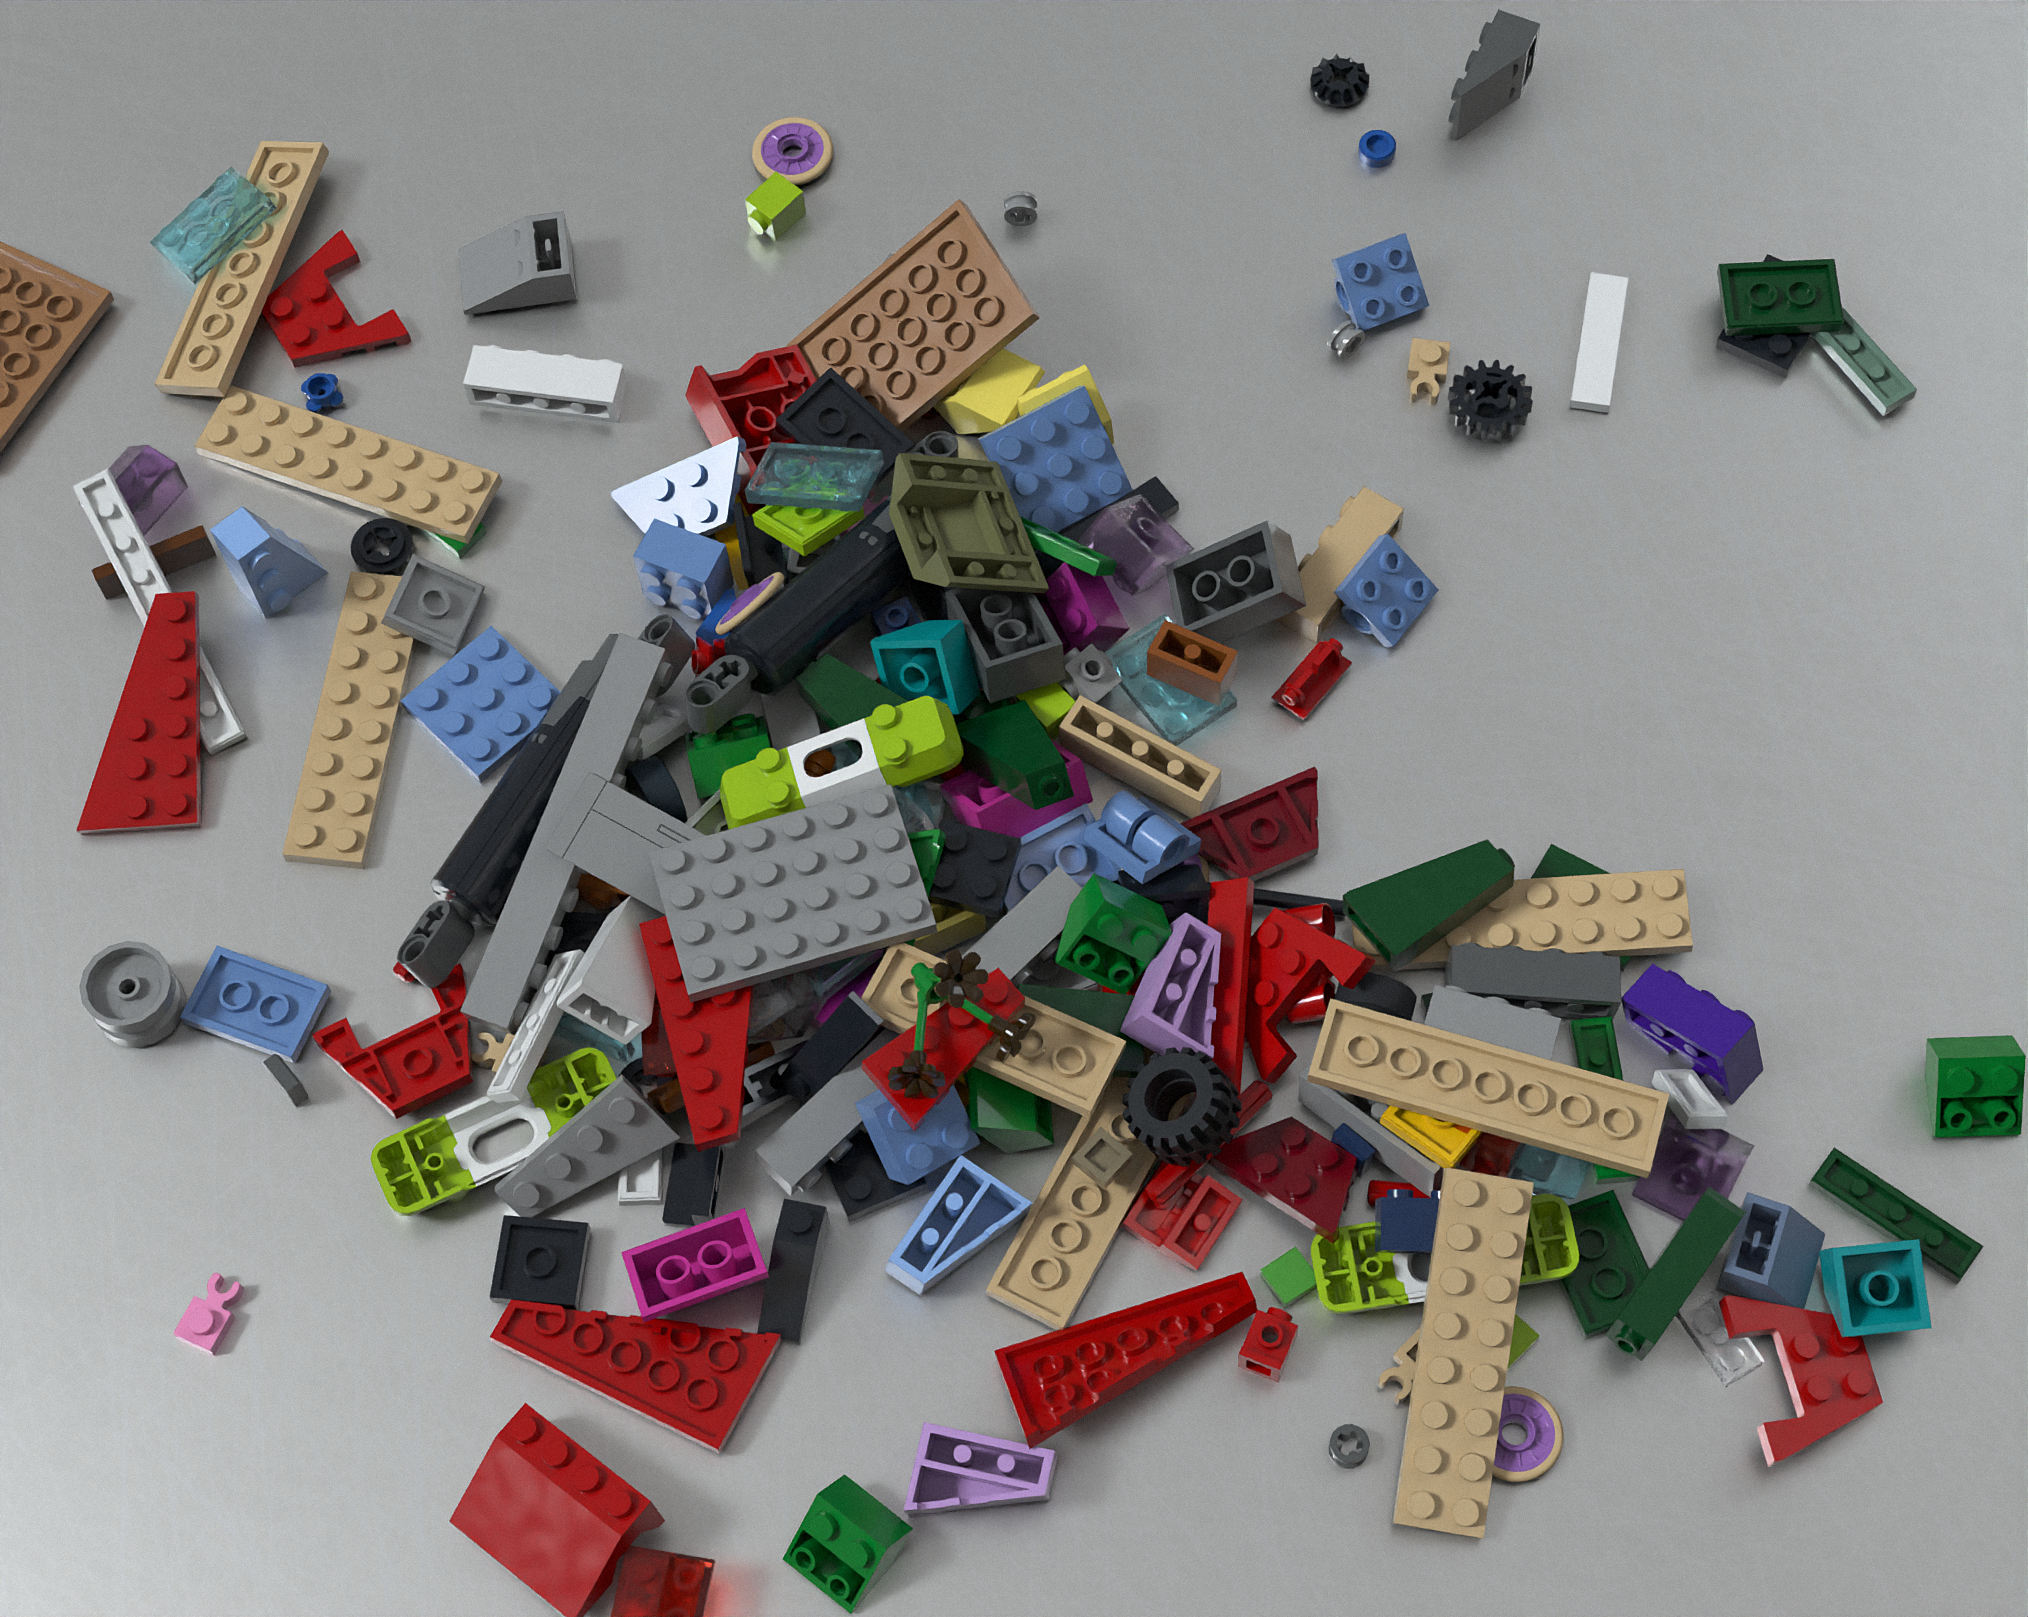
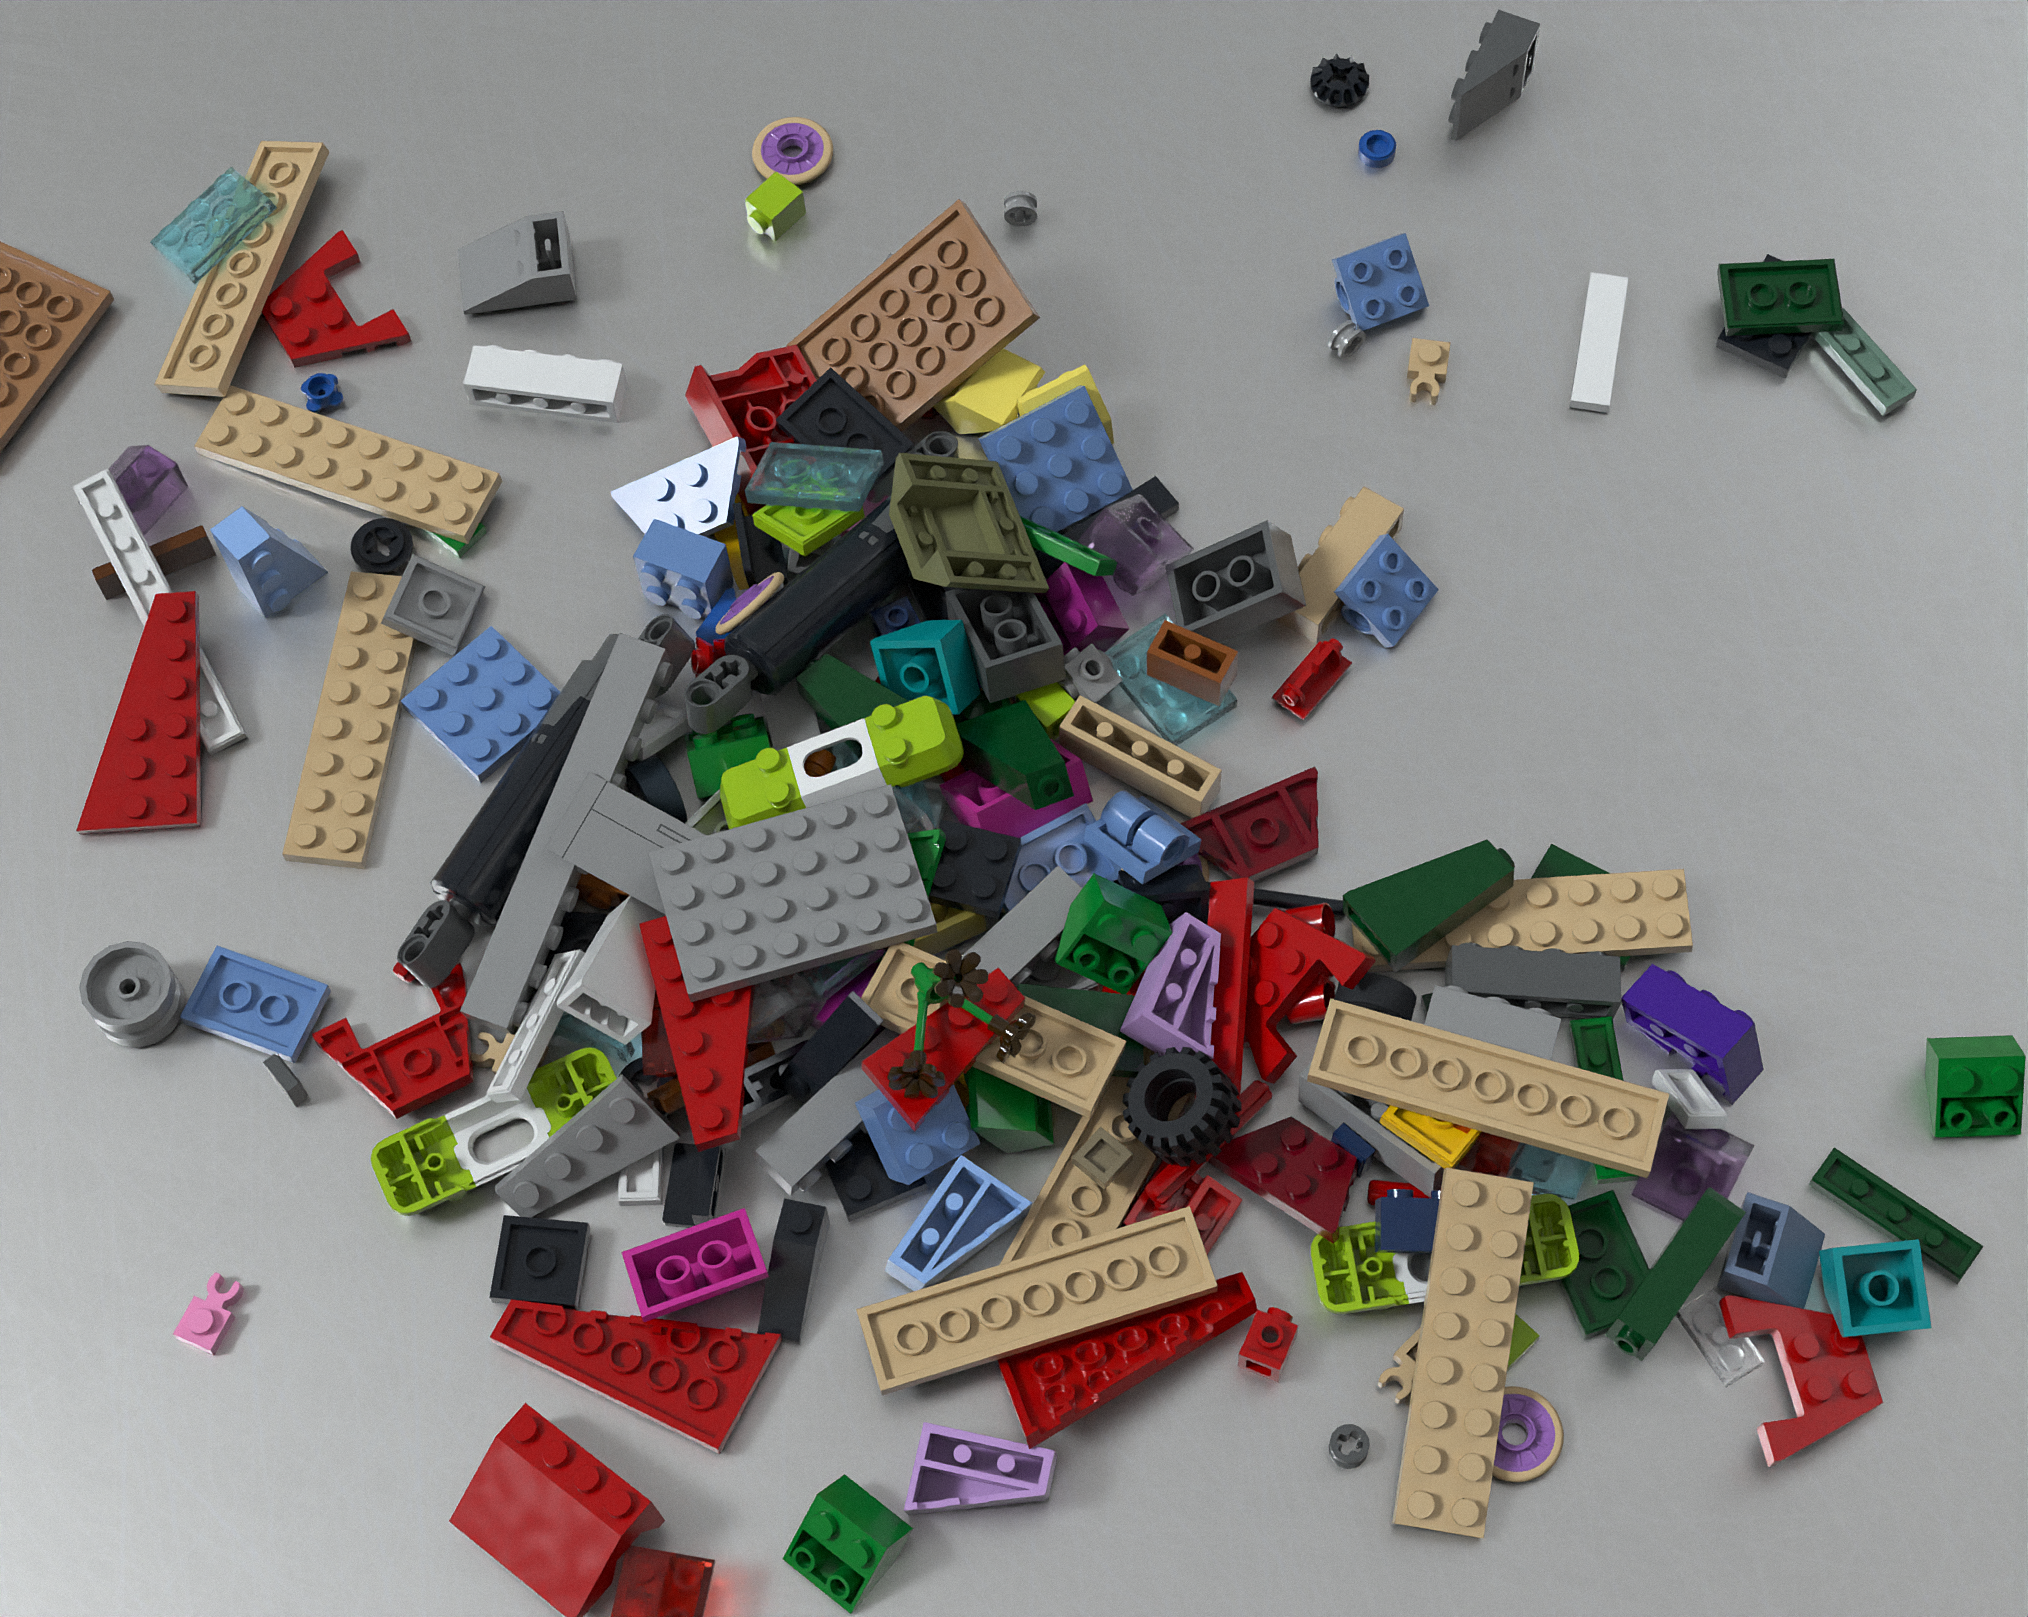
(1036, 1300): none -> tan plate
(1289, 1277): bright green tile -> none
(1490, 400): black gear -> none

